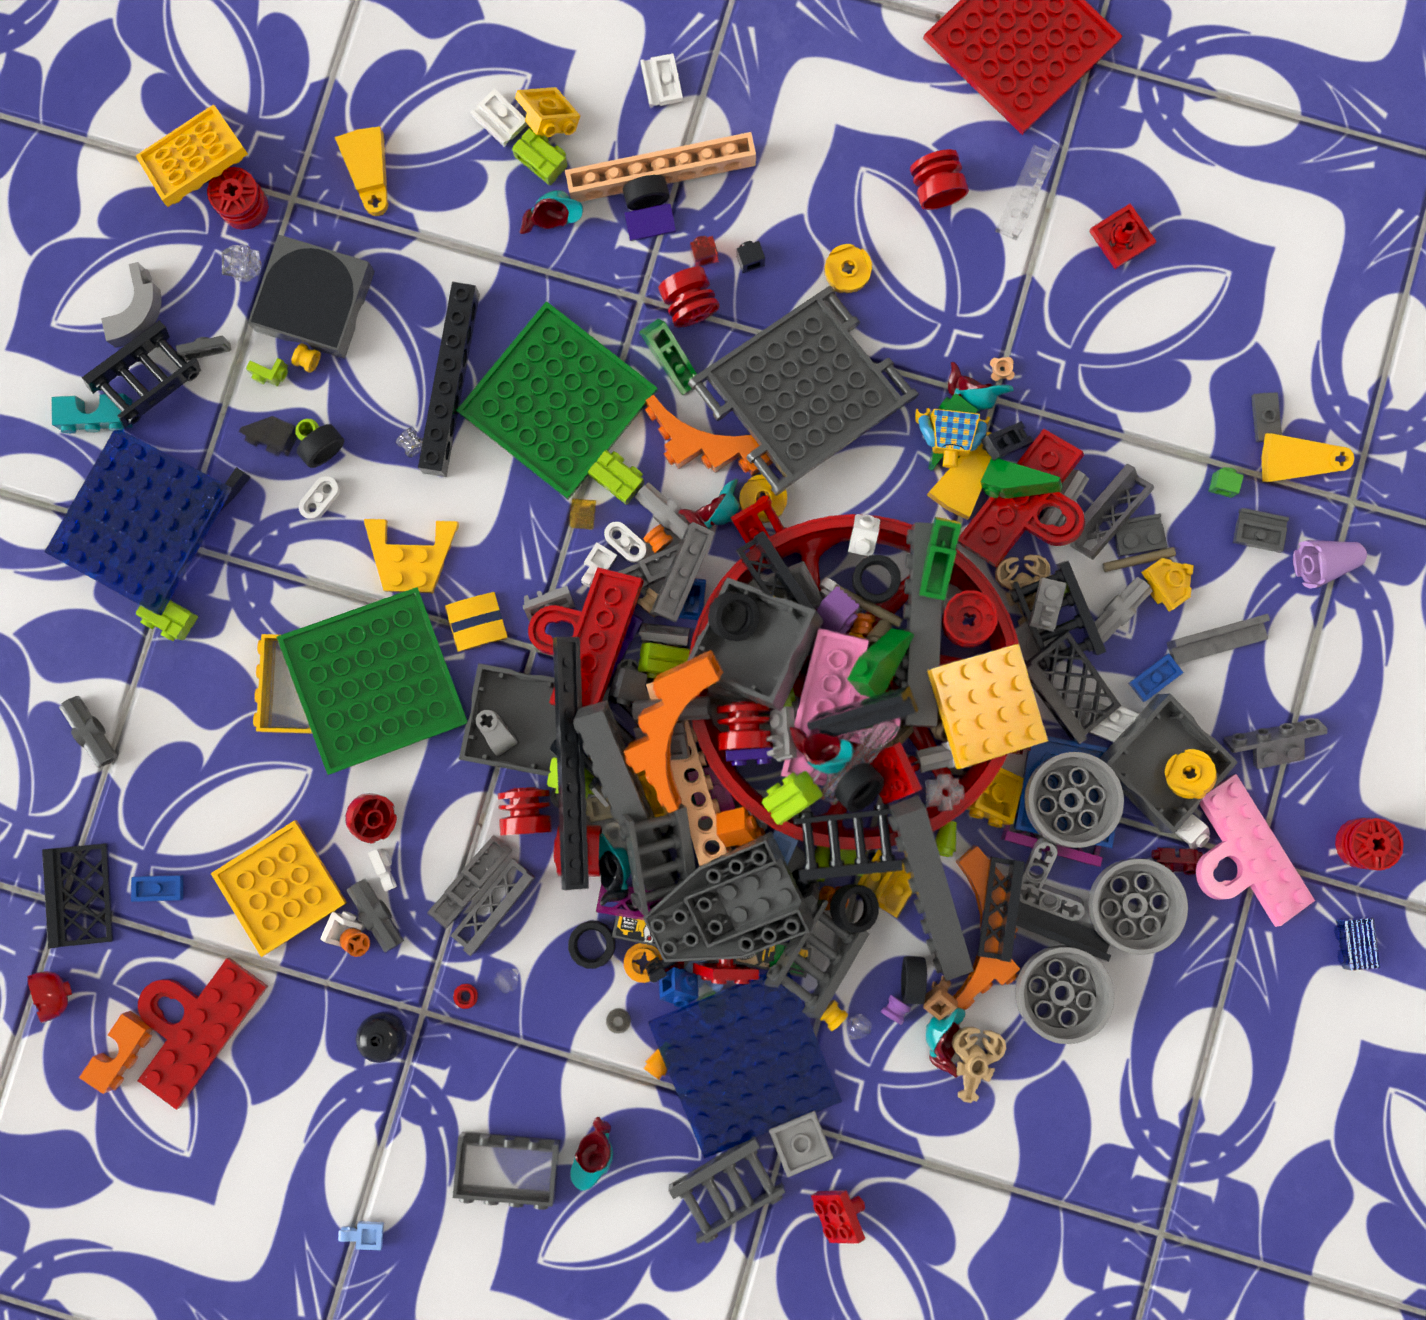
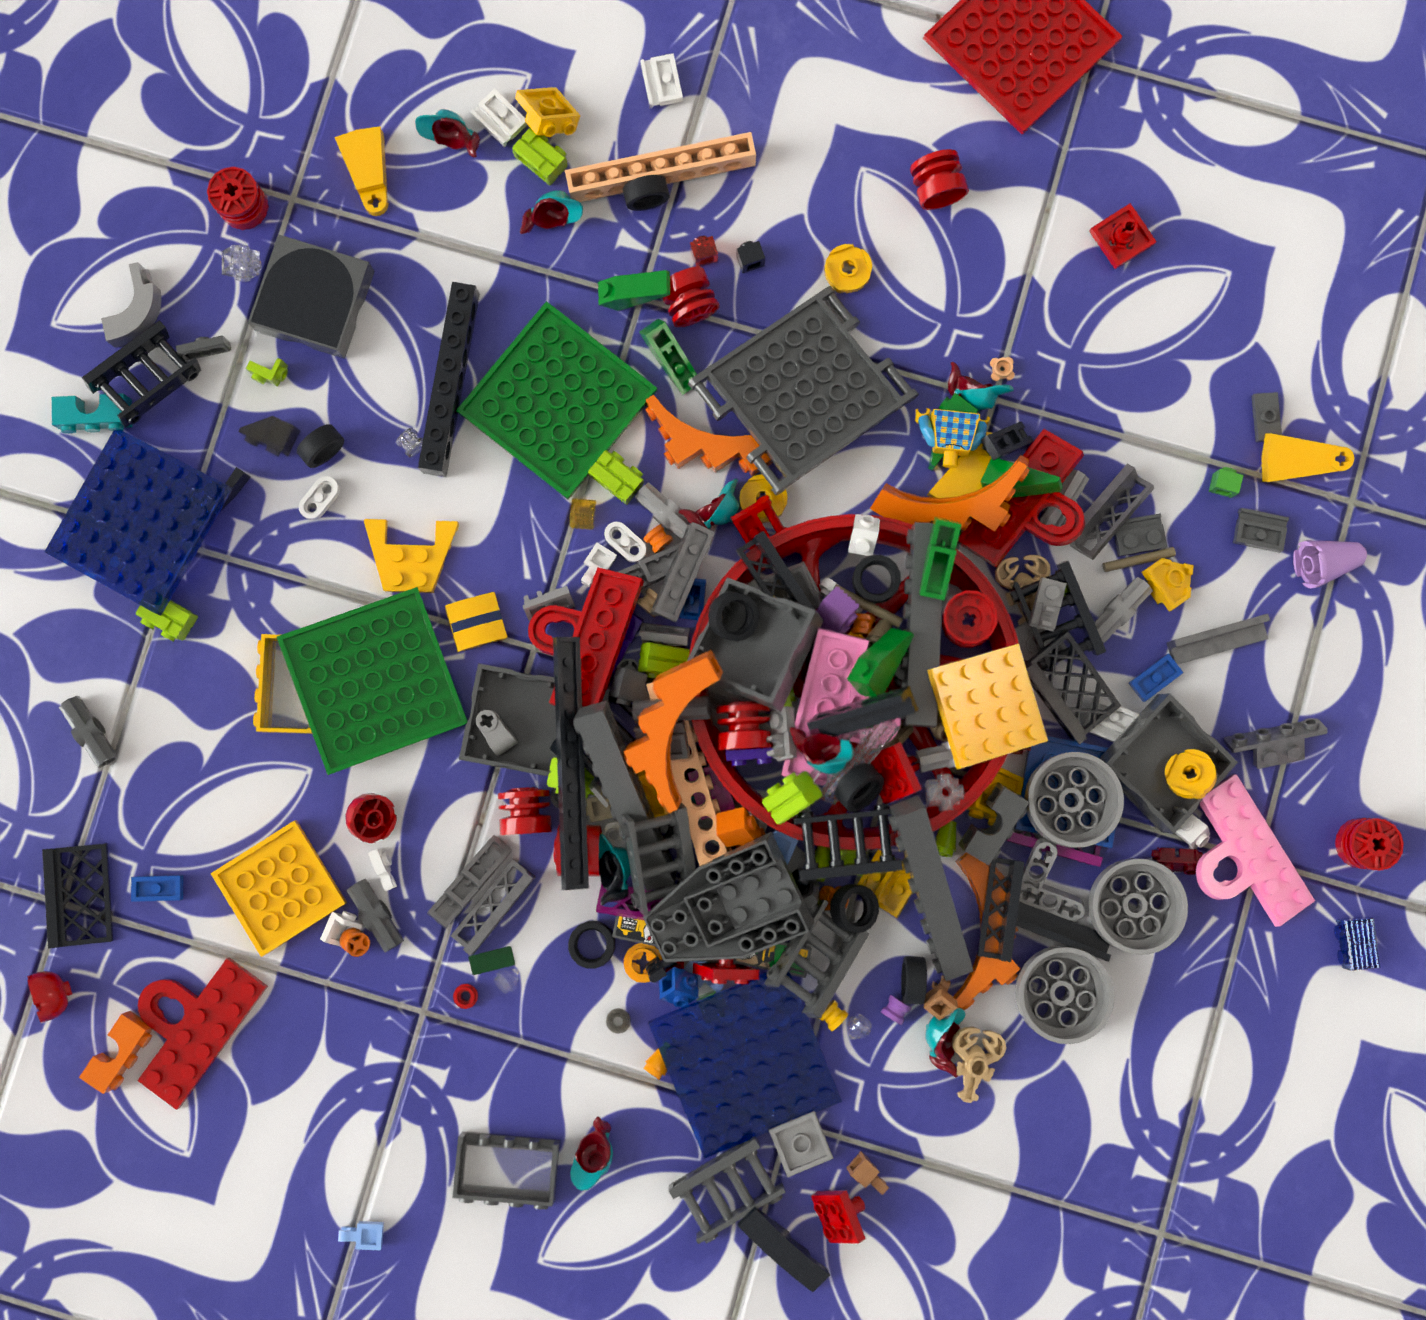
(191, 155): yellow plate -> none
(305, 427): lime cone -> none
(306, 358): yellow wheel -> none
(386, 1028): black cylinder -> none
(449, 130): none -> dark red hair
(491, 960): none -> dark green sticker
(633, 289): none -> green slope
(650, 222): dark purple slope -> none
(783, 1249): none -> black slope
(866, 1173): none -> medium nougat piece
(983, 505): none -> orange arch
(987, 843): none -> dark grey arch
(1026, 191): clear fence -> none

